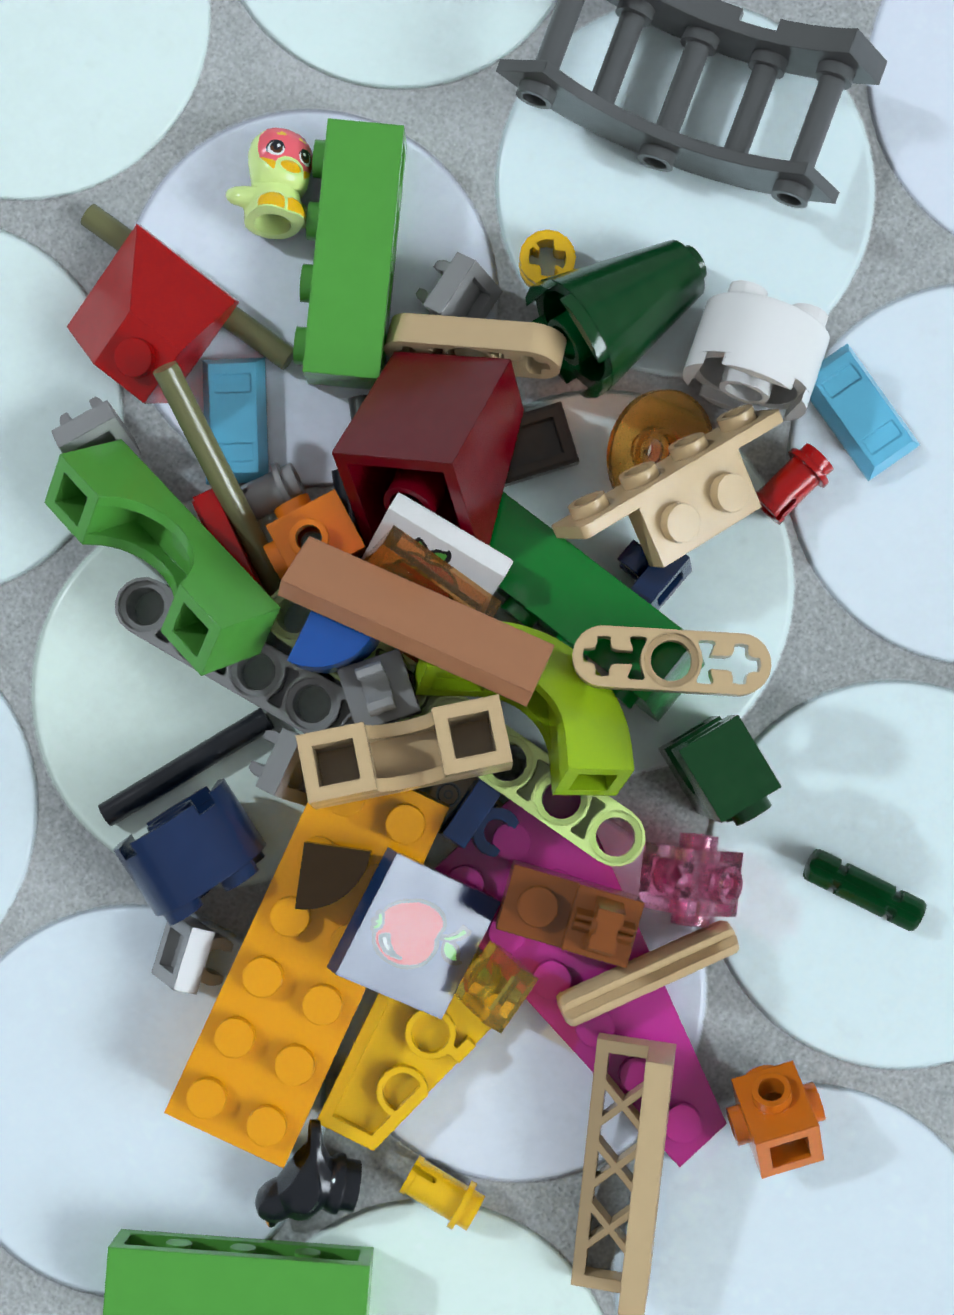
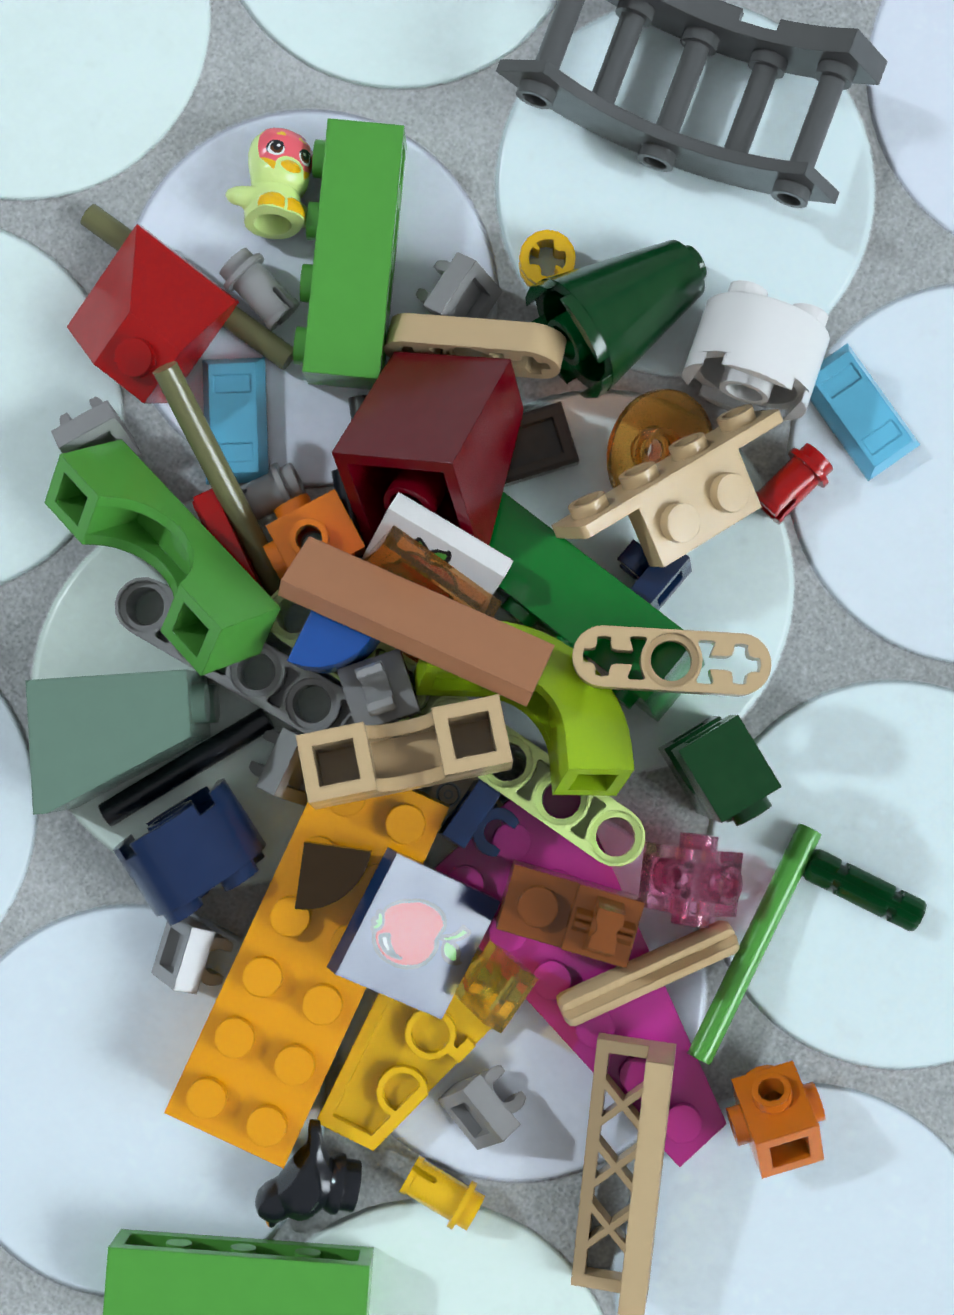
(110, 728): none -> sand green slope
(258, 288): none -> light grey pin
(480, 1110): none -> light grey tile
(754, 944): none -> bright green bar

